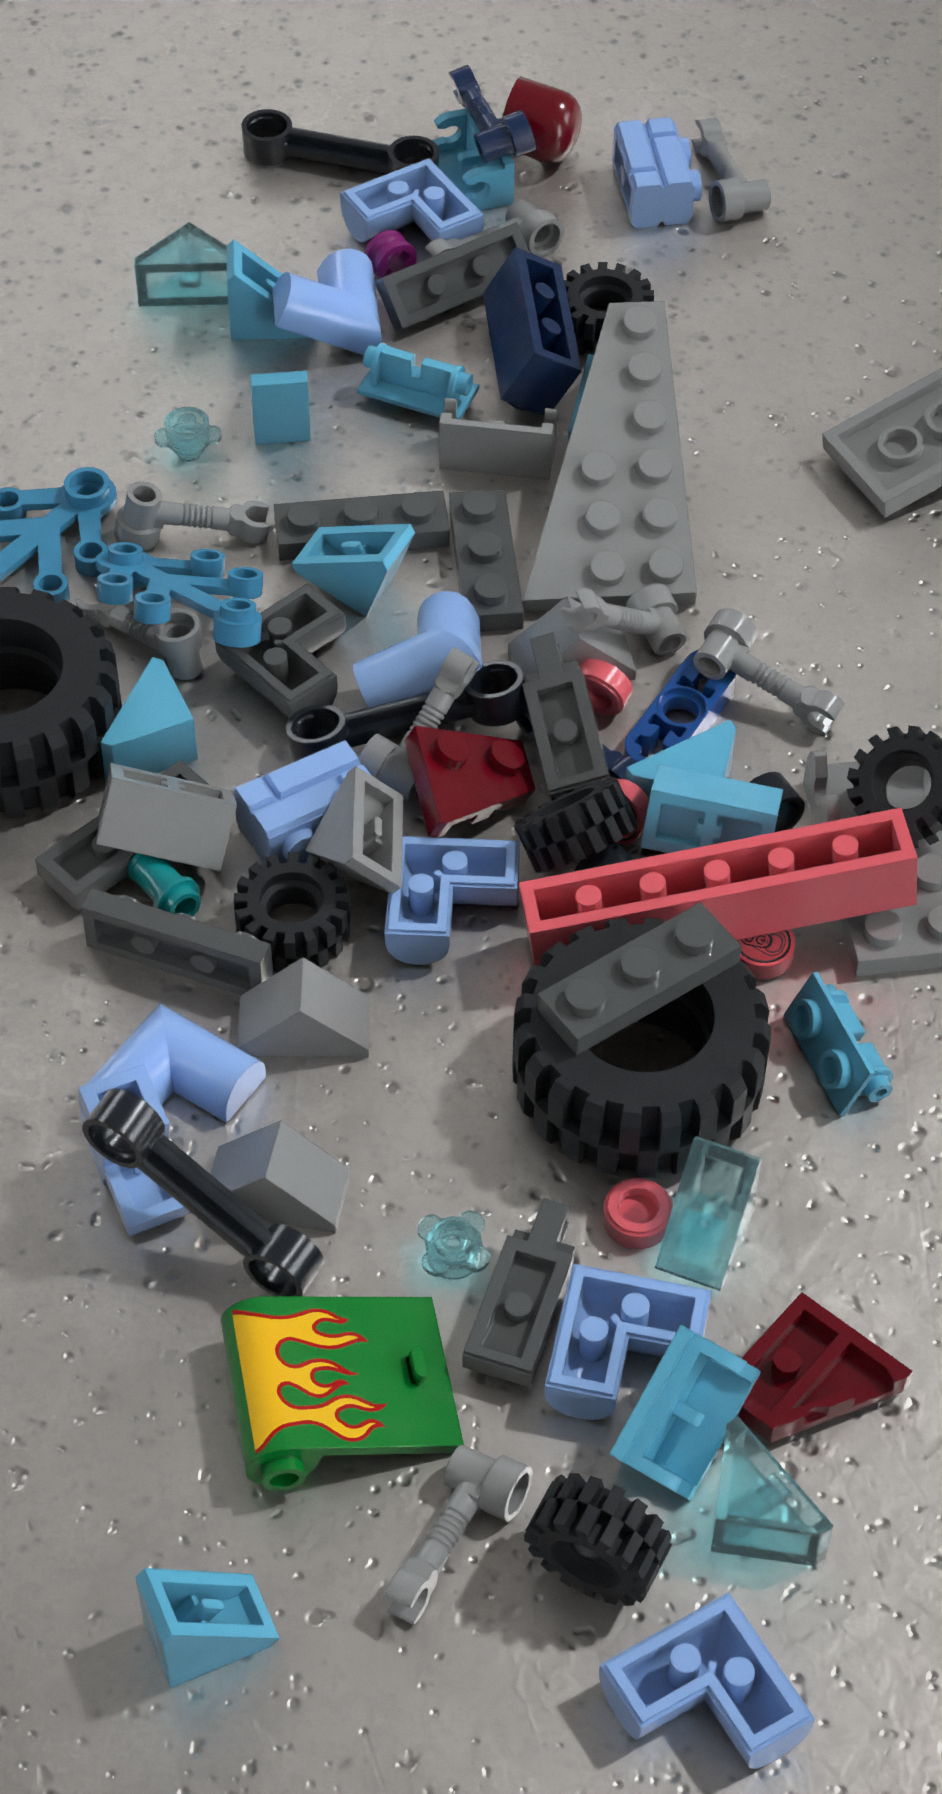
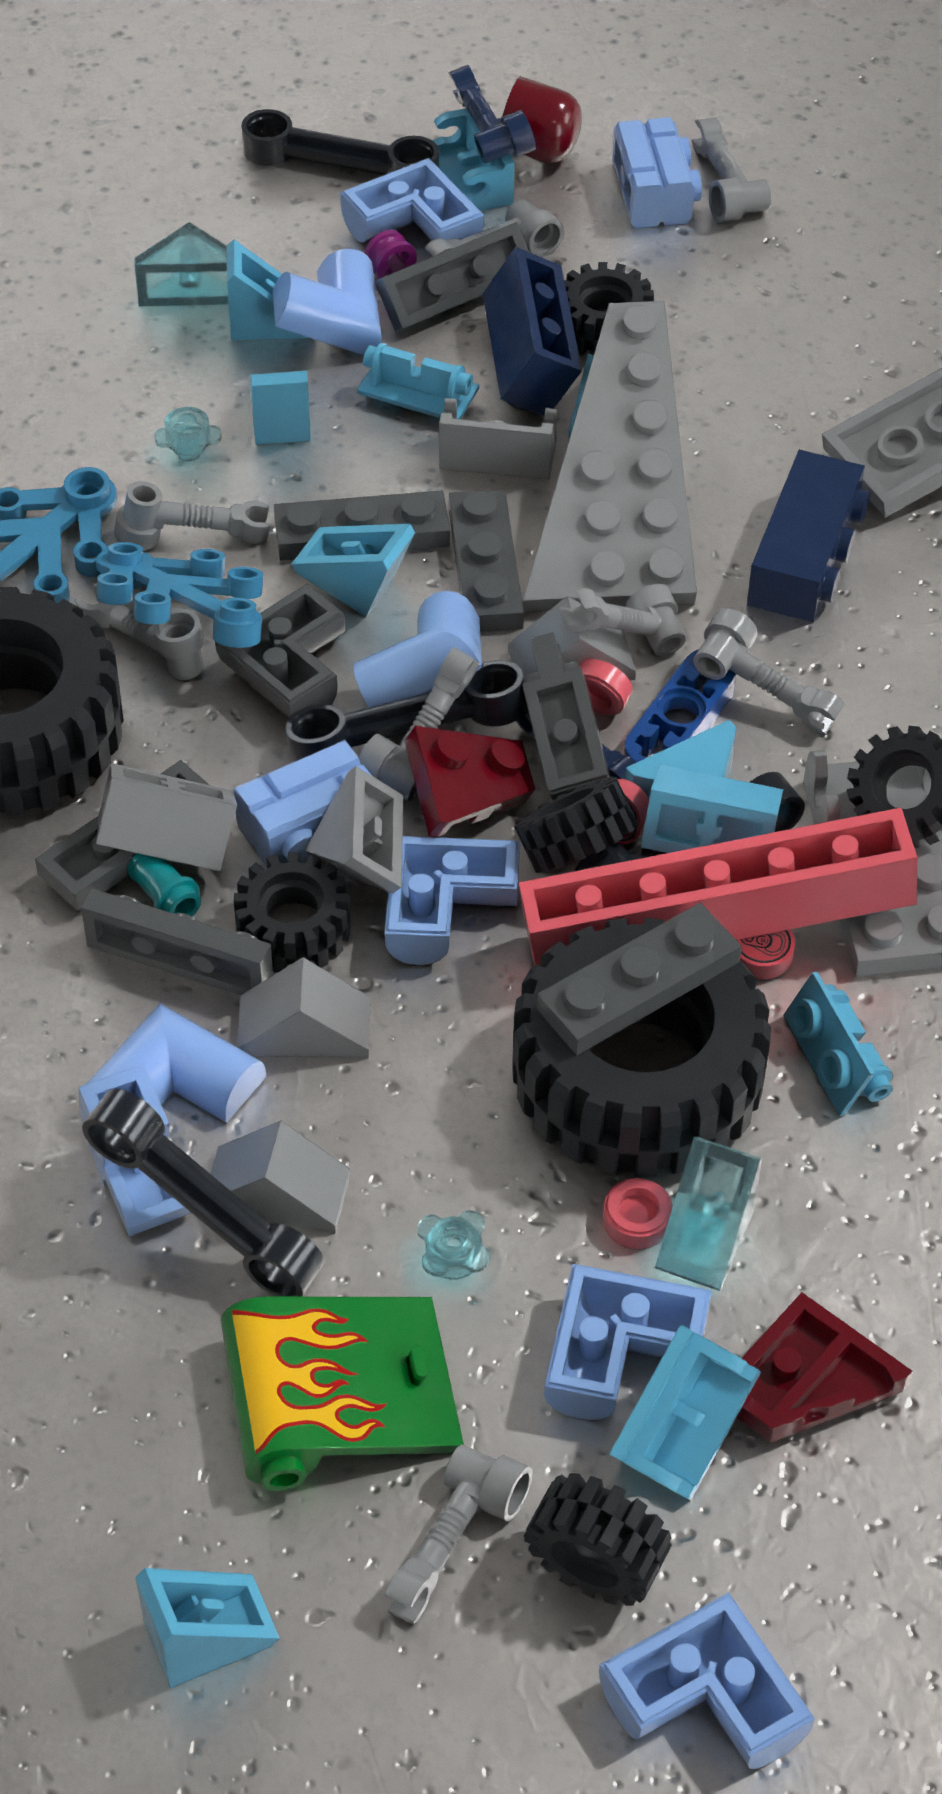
(152, 725): medium azure slope -> none
(522, 1299): dark grey hinge -> none
(762, 1507): clear light blue slope -> none
(808, 536): none -> dark blue brick

